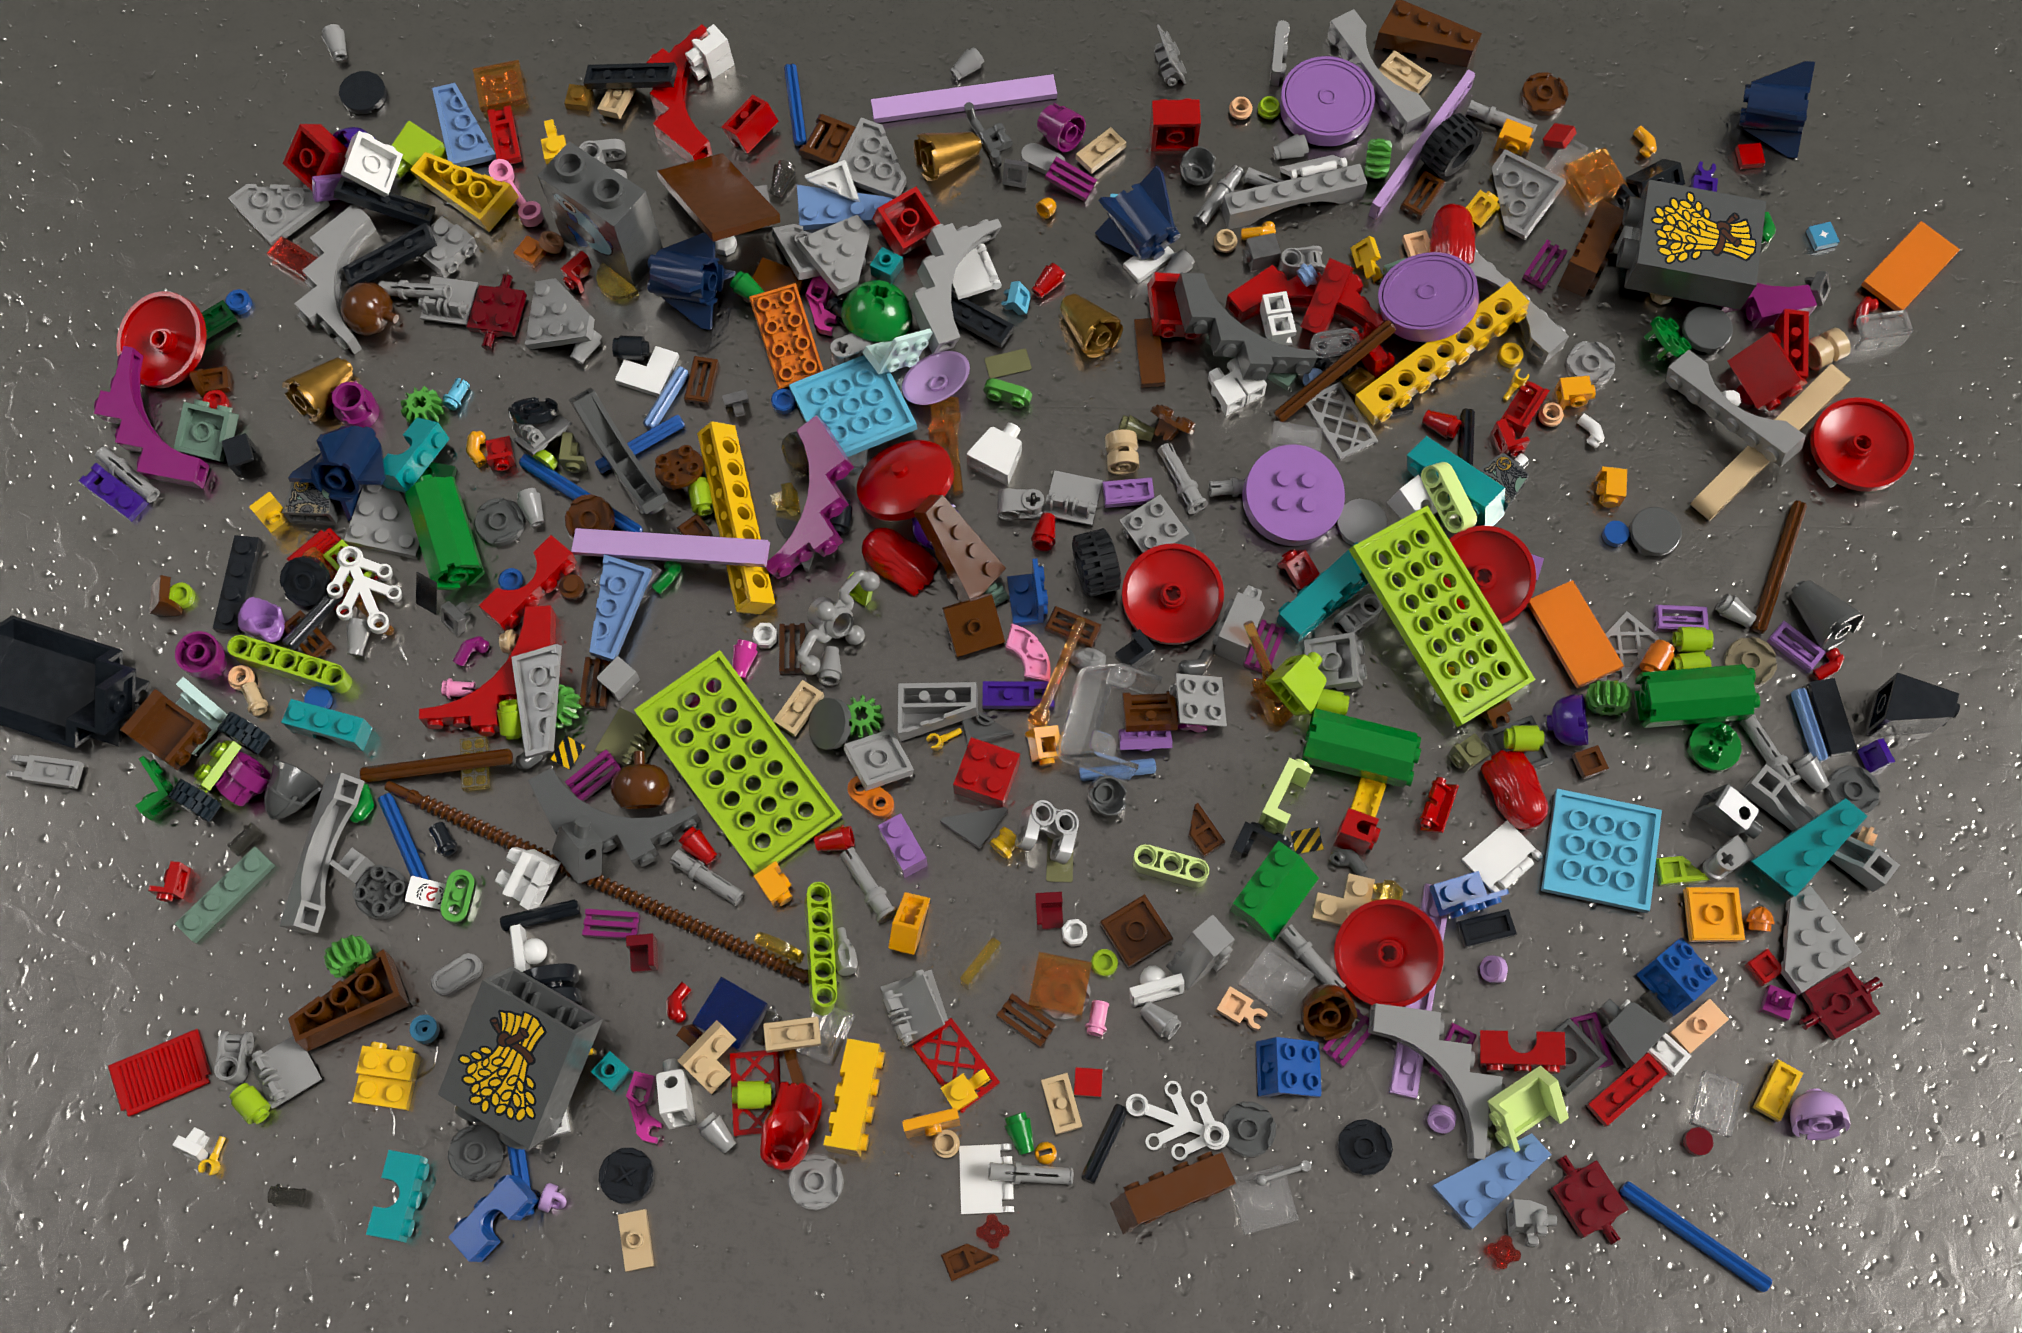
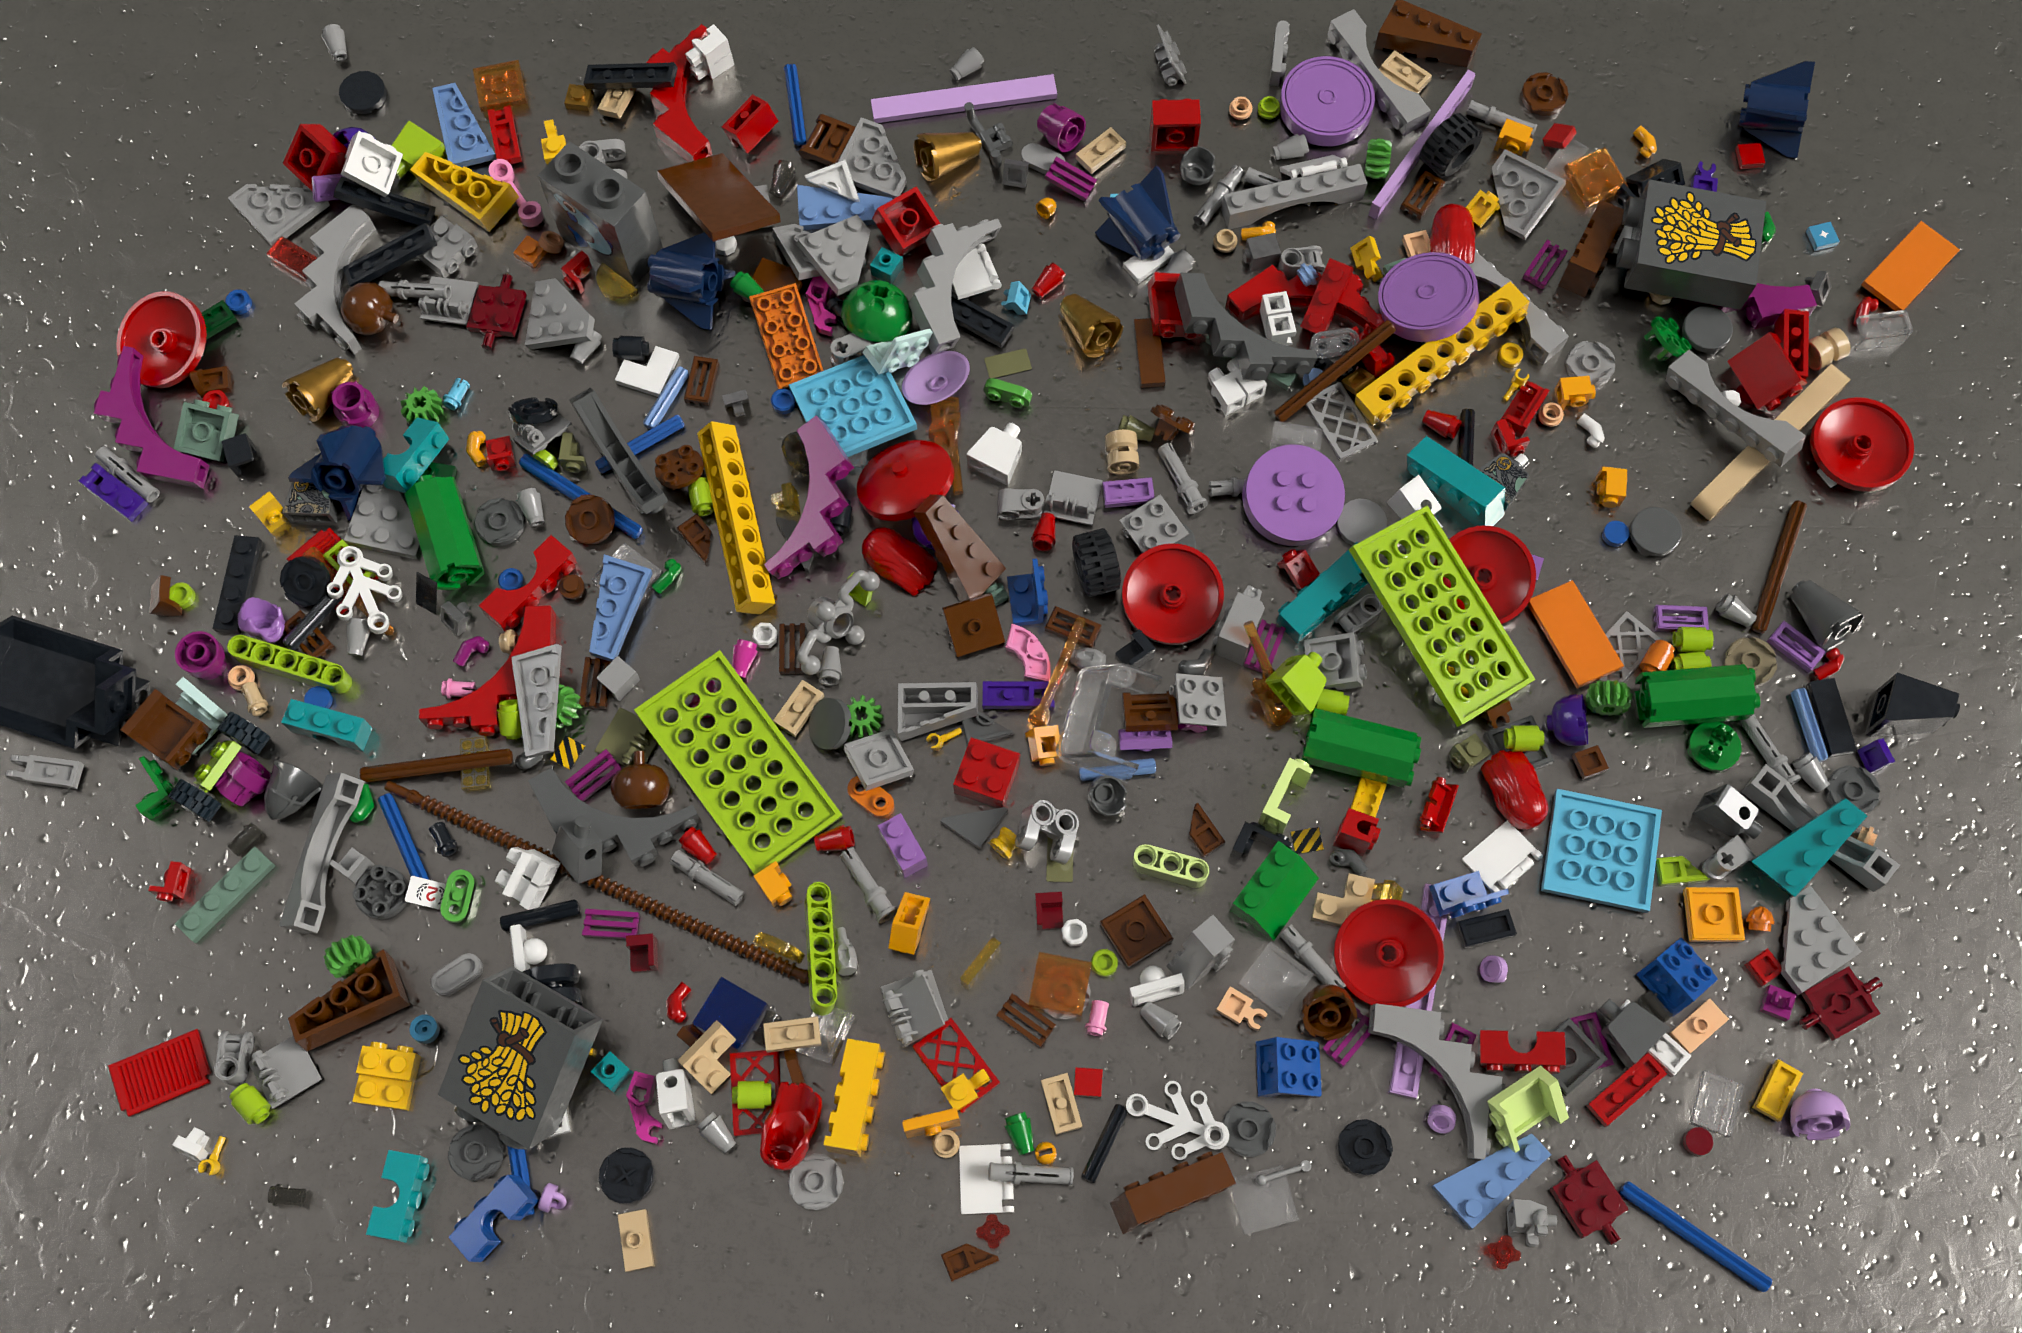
(671, 547): lavender tile -> none
(1438, 491): yellowish green beam -> none

